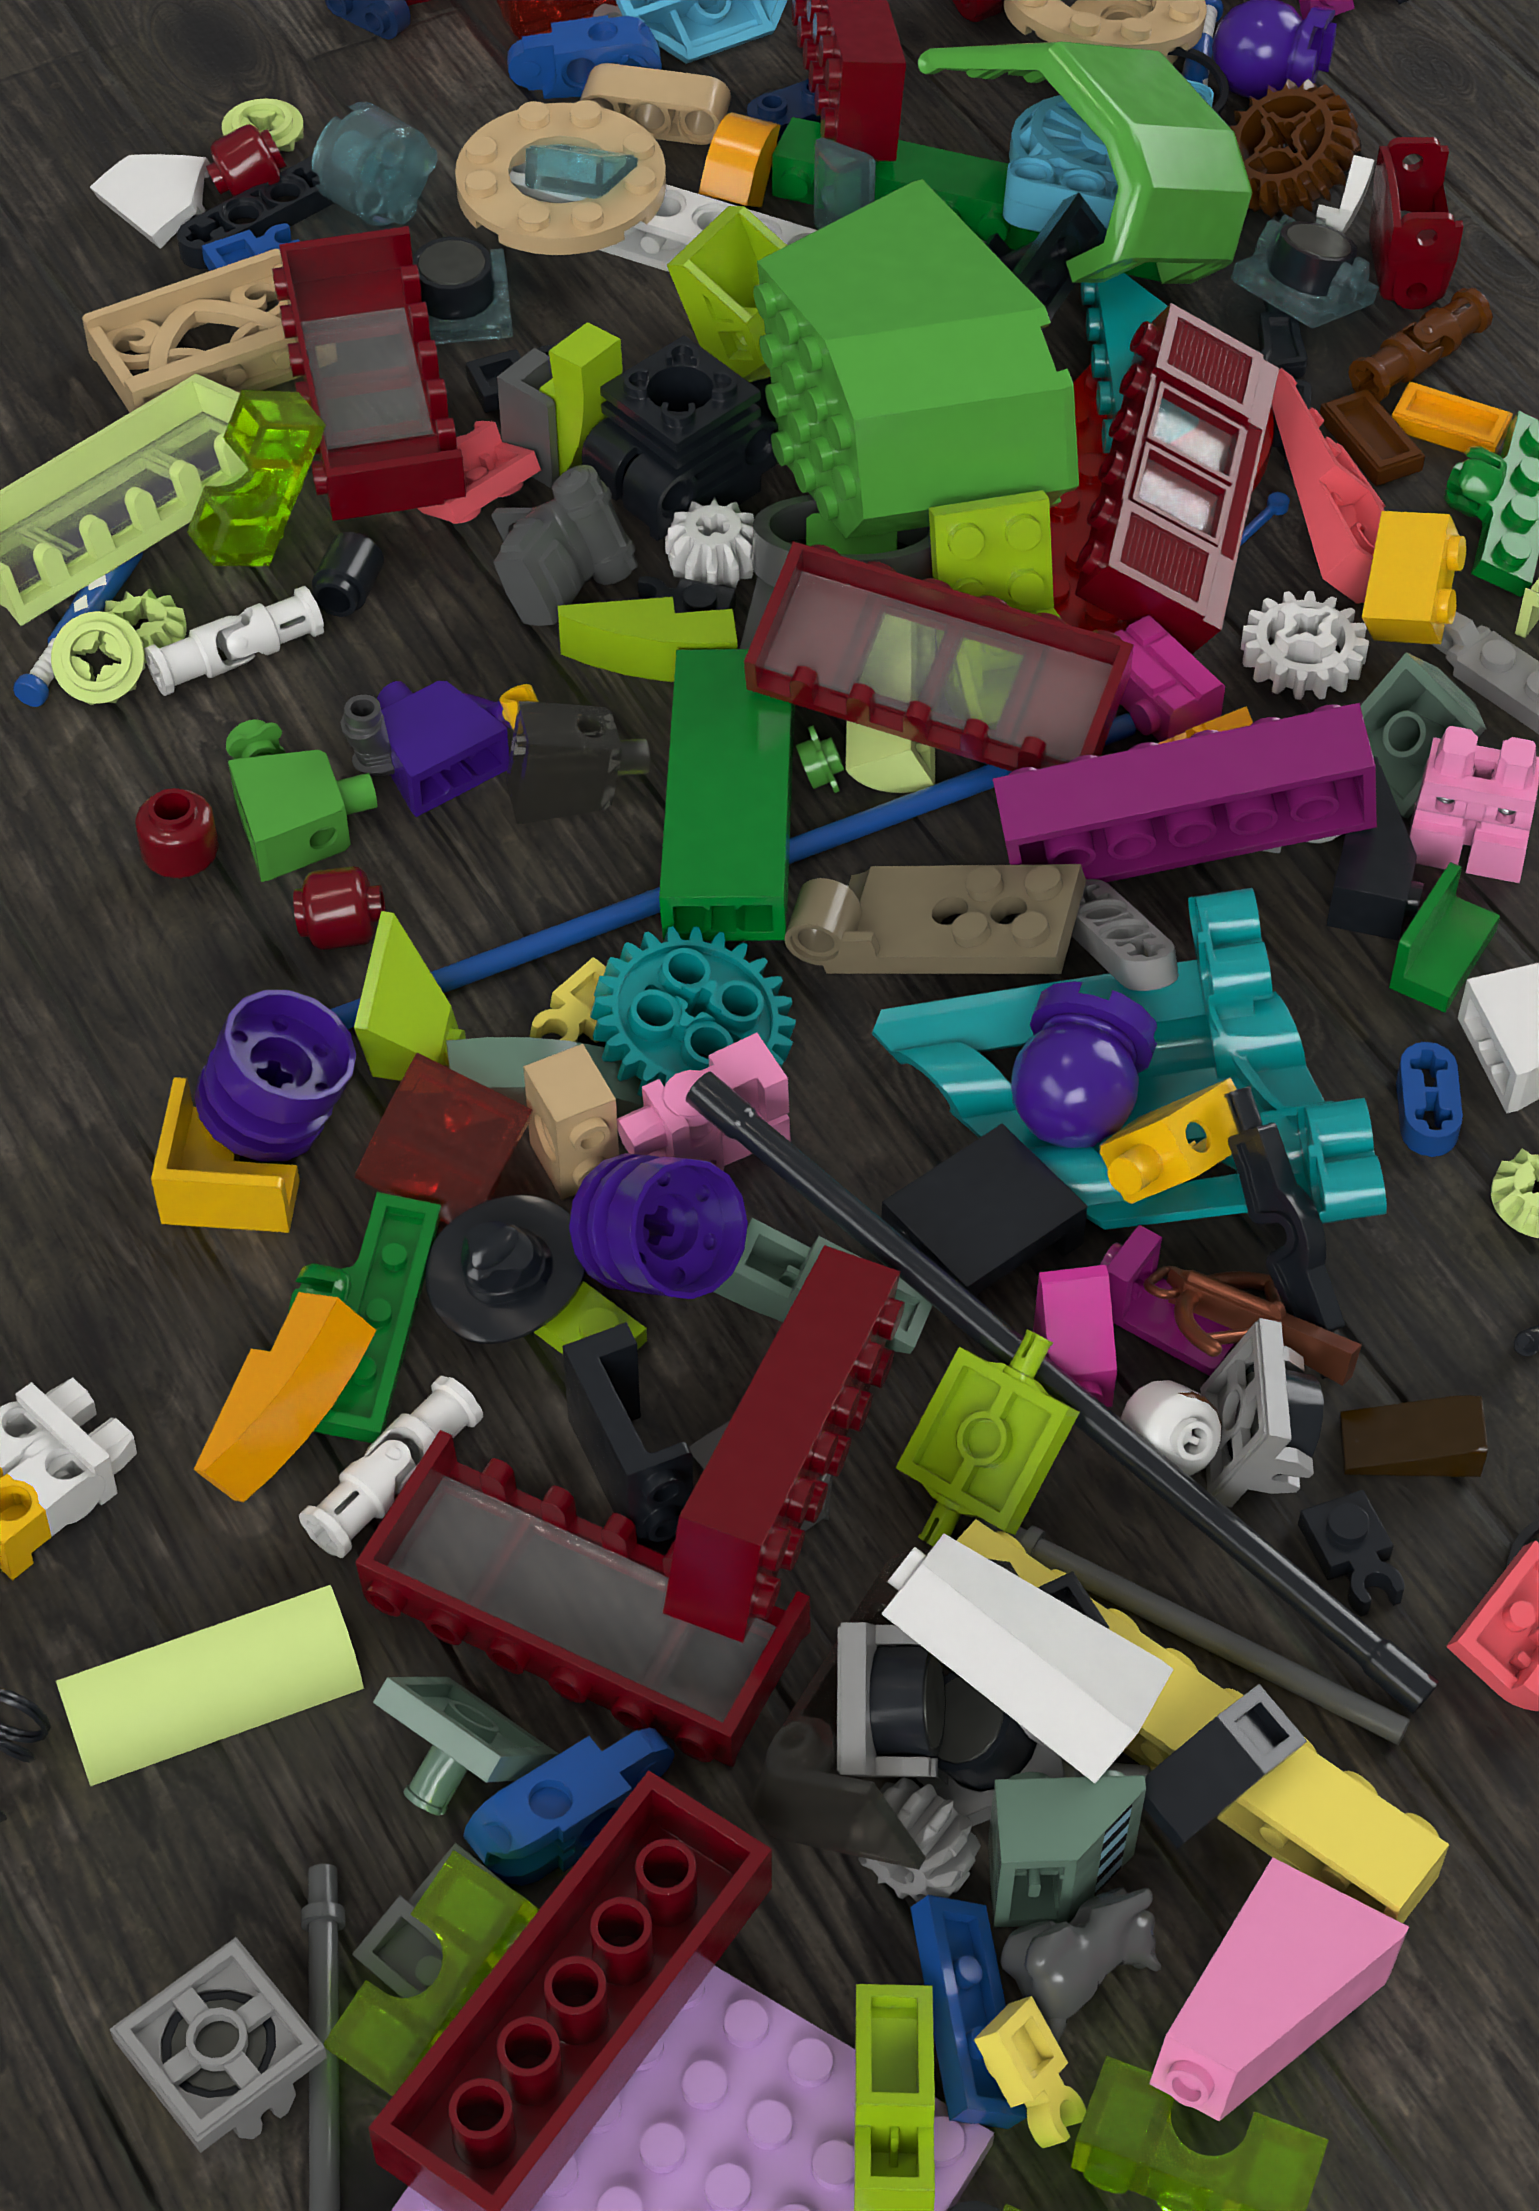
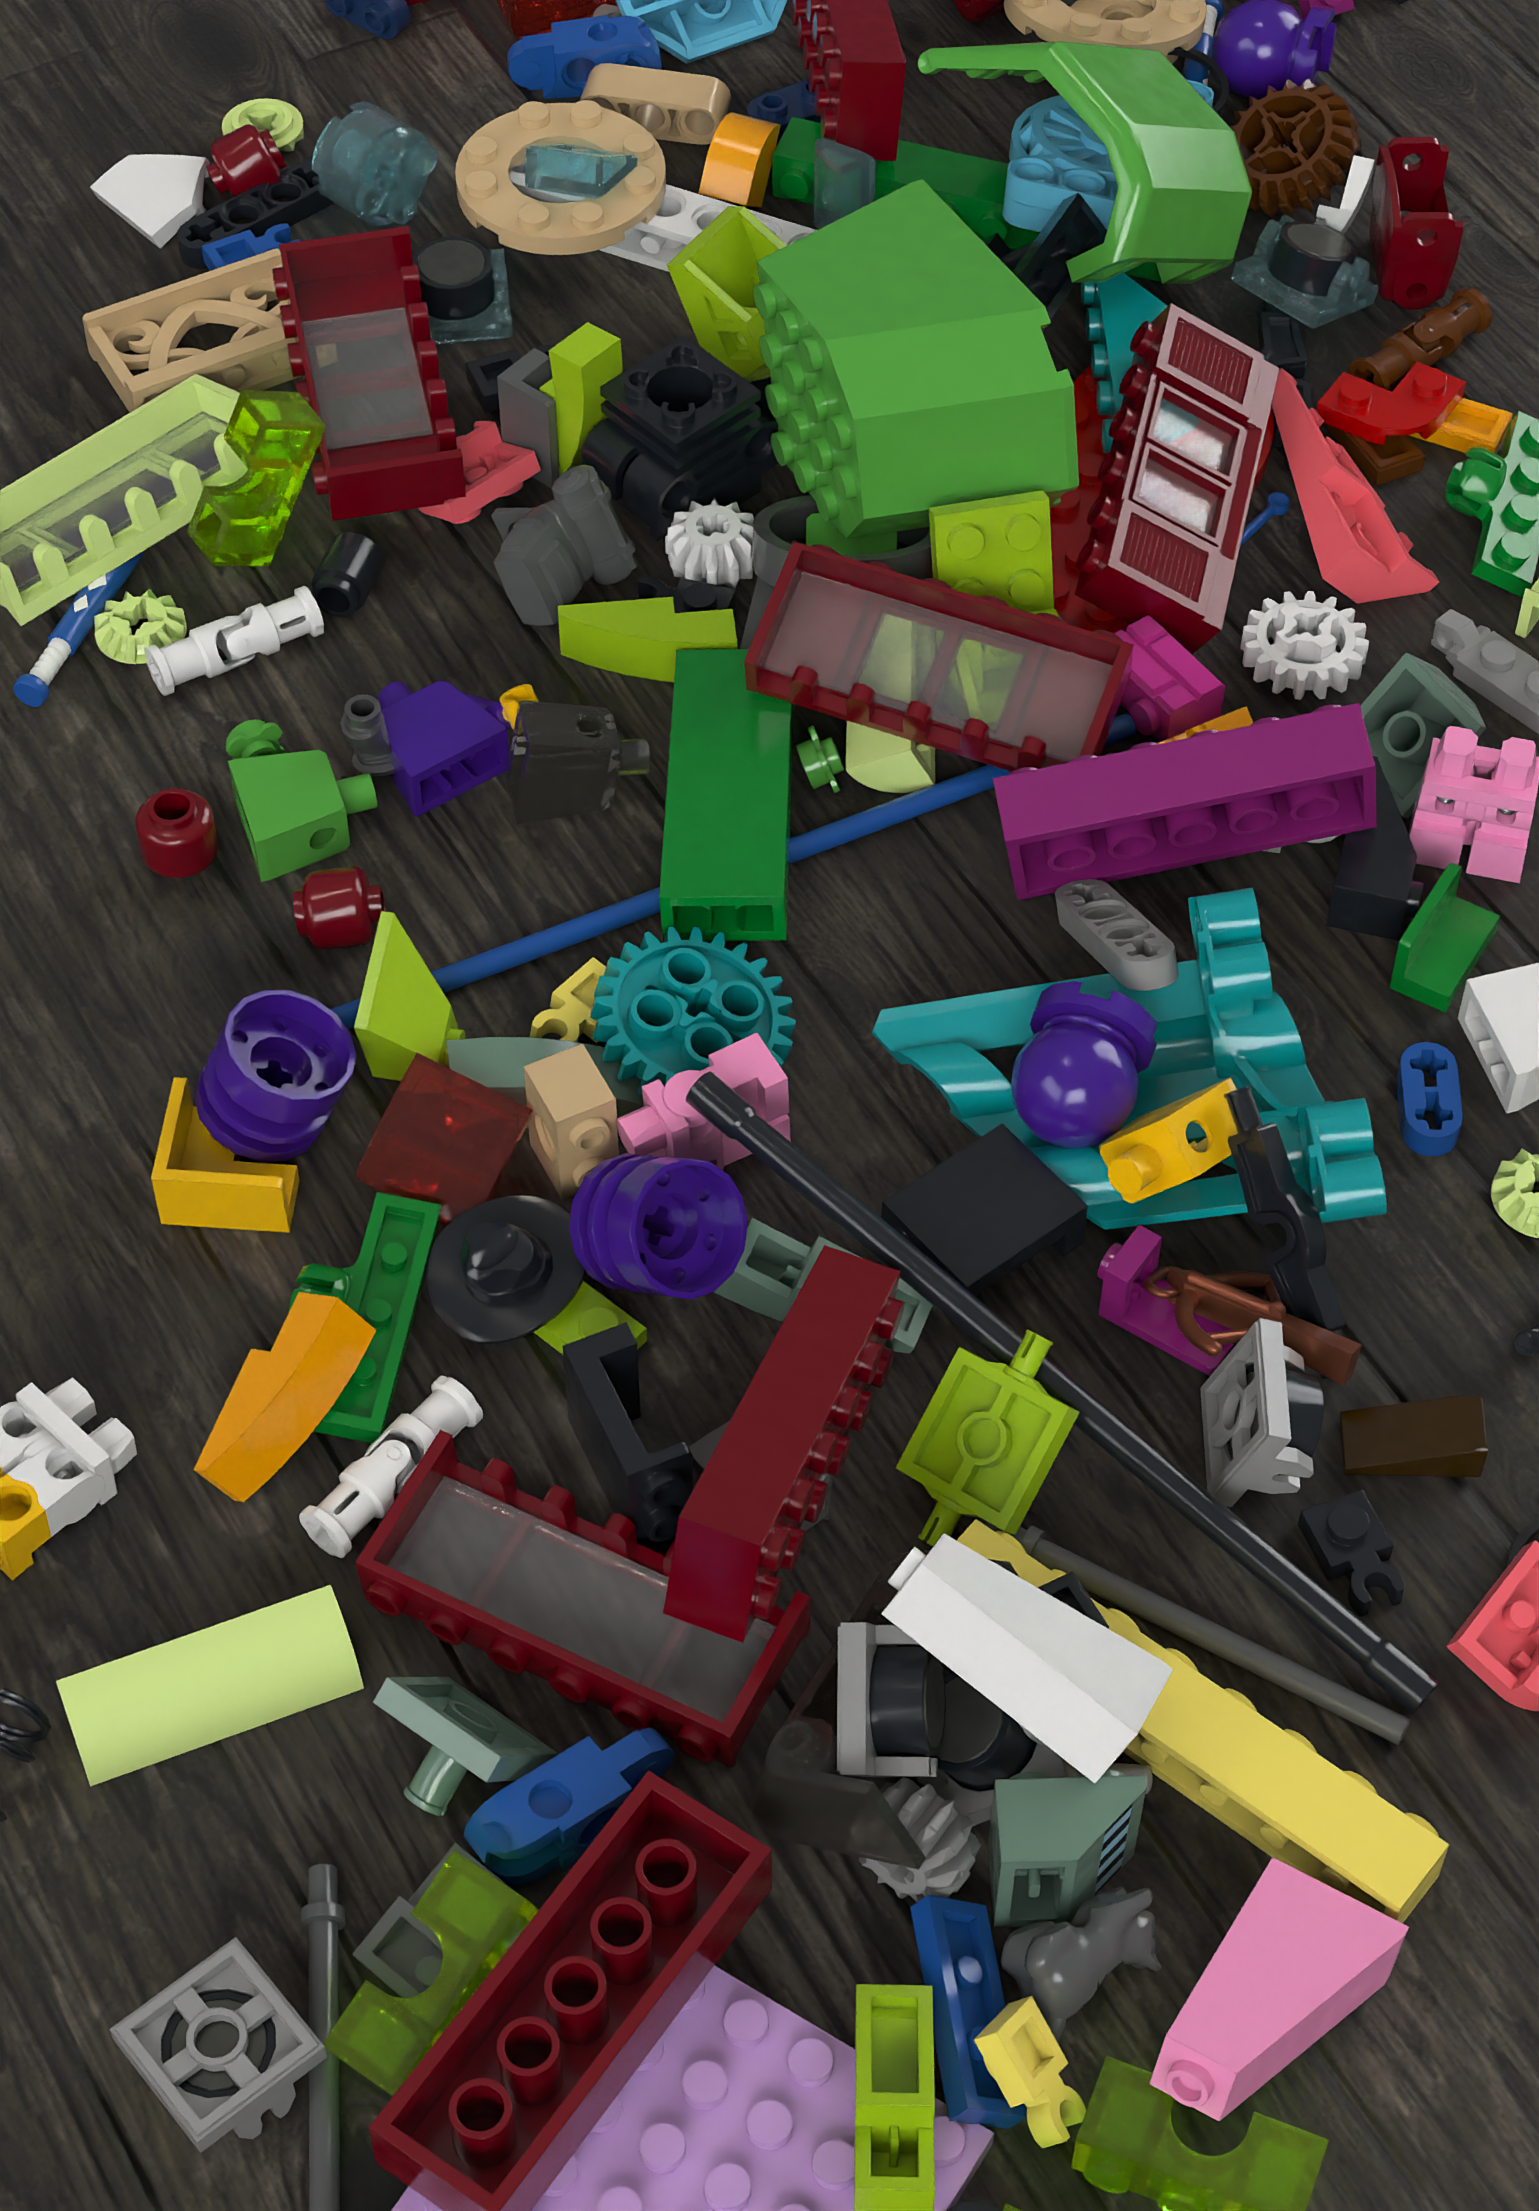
(81, 637): yellowish green gear -> none
(894, 914): dark tan hinge -> none
(1077, 1317): dark pink slope -> none
(1176, 1423): white head -> none
(1219, 1765): black slope -> none
(1371, 412): none -> red plate
(1413, 577): yellow brick -> none

